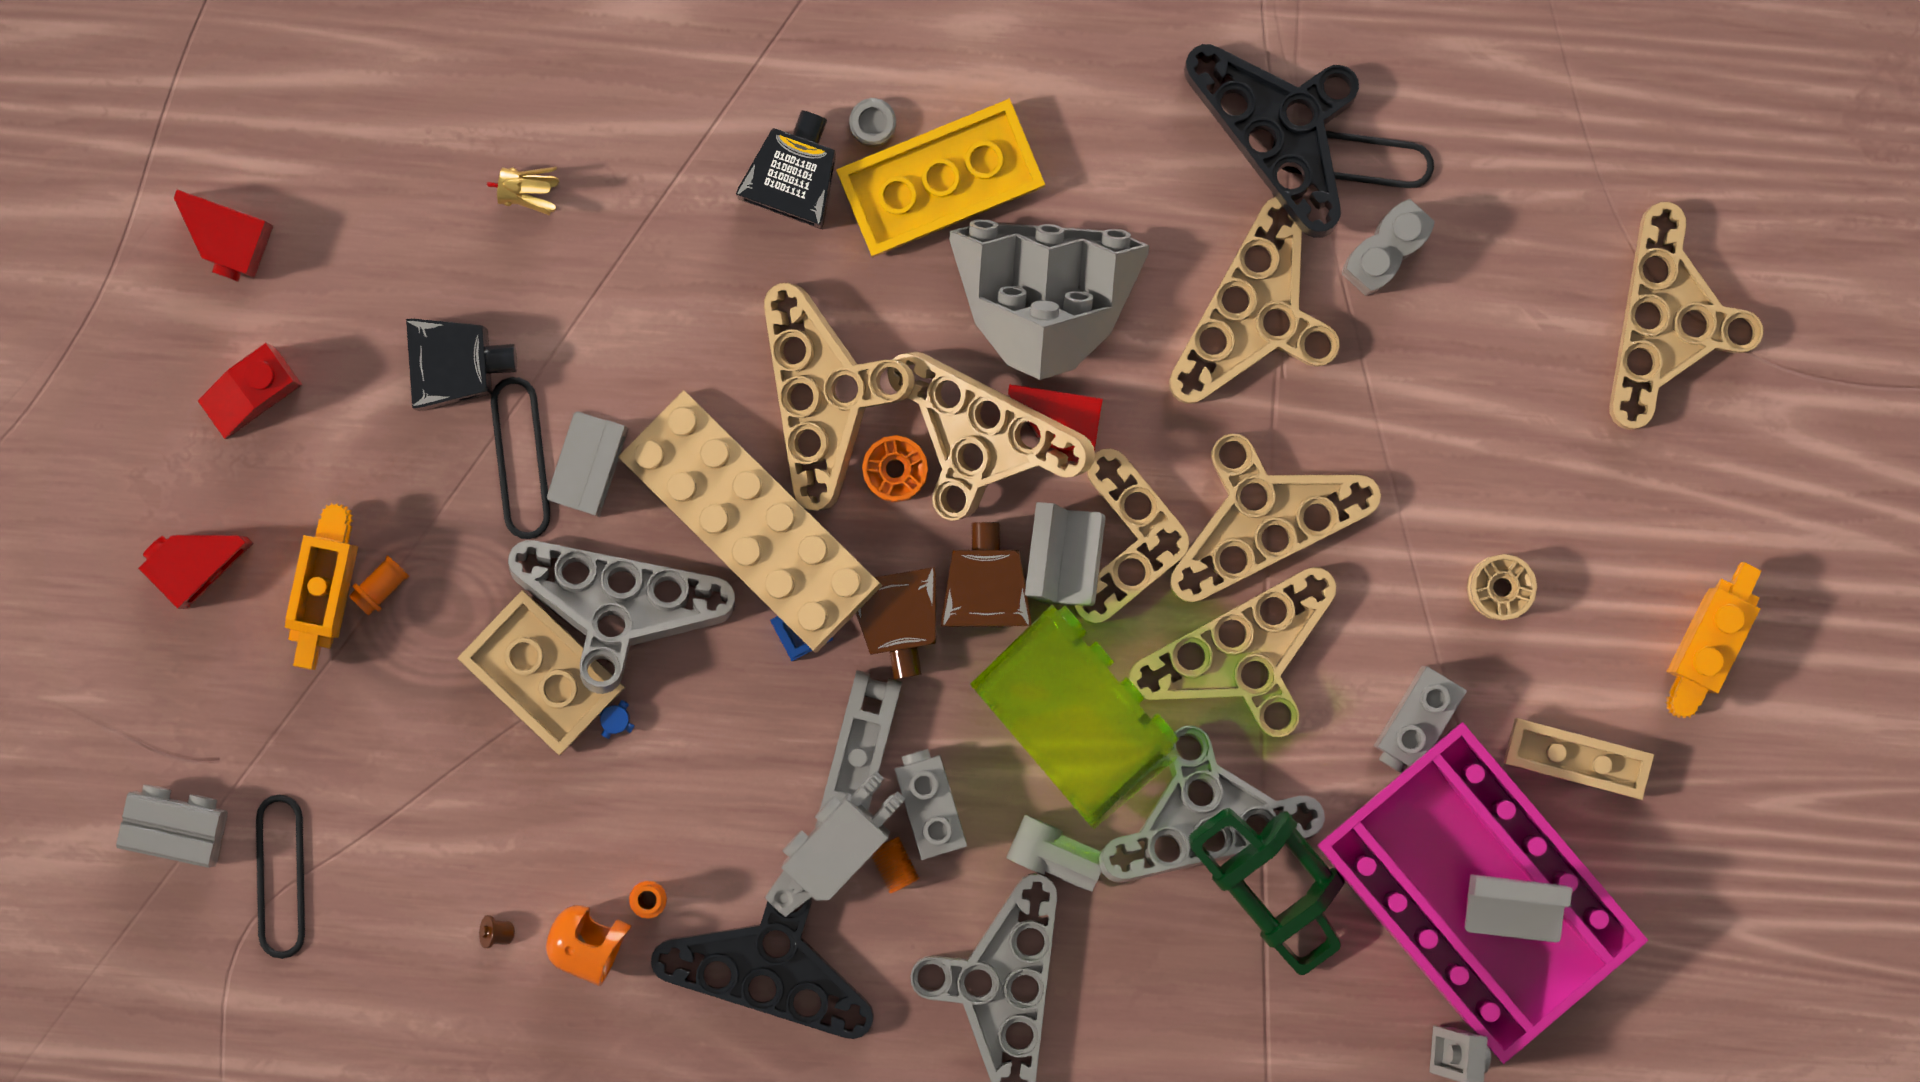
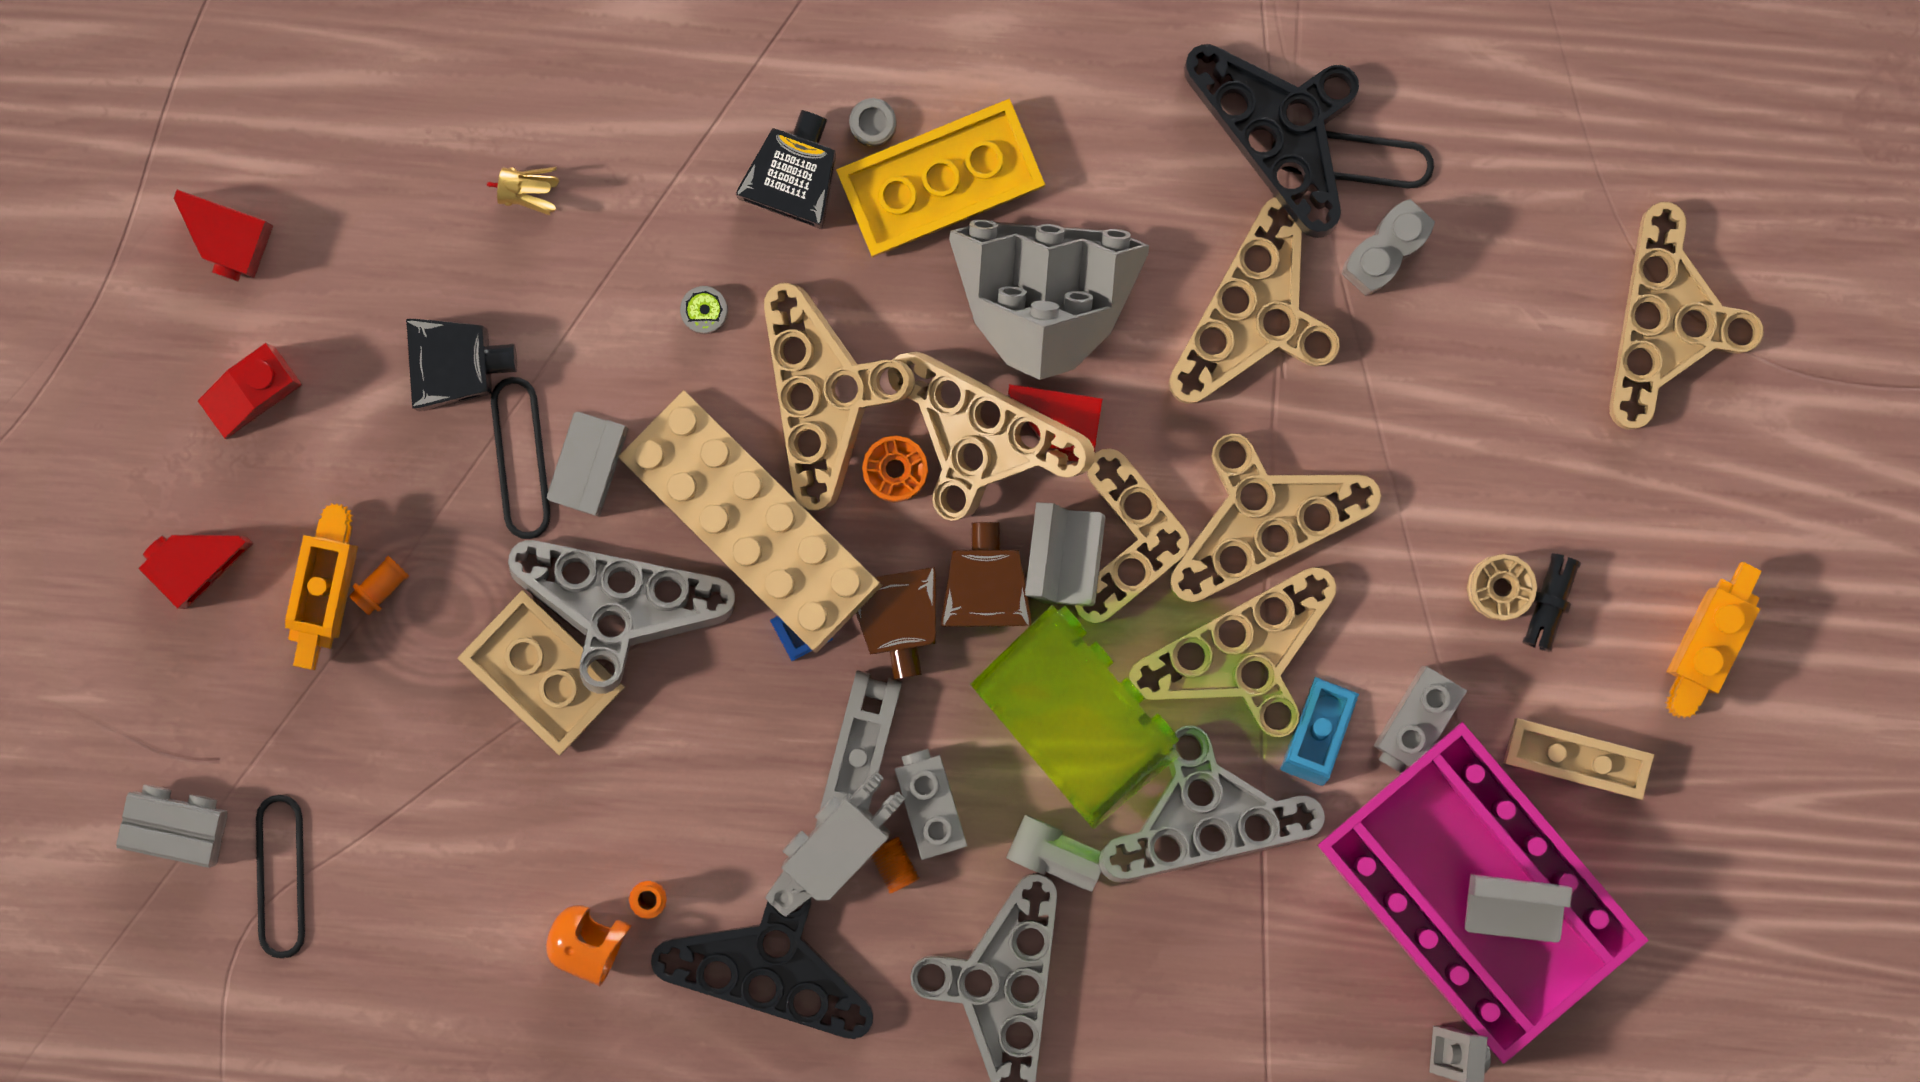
(495, 932): reddish brown piece -> none
(615, 719): blue piece -> none
(704, 310): none -> tile
(1264, 847): dark green bar -> none
(1319, 732): none -> dark azure slope
(1551, 602): none -> black pin

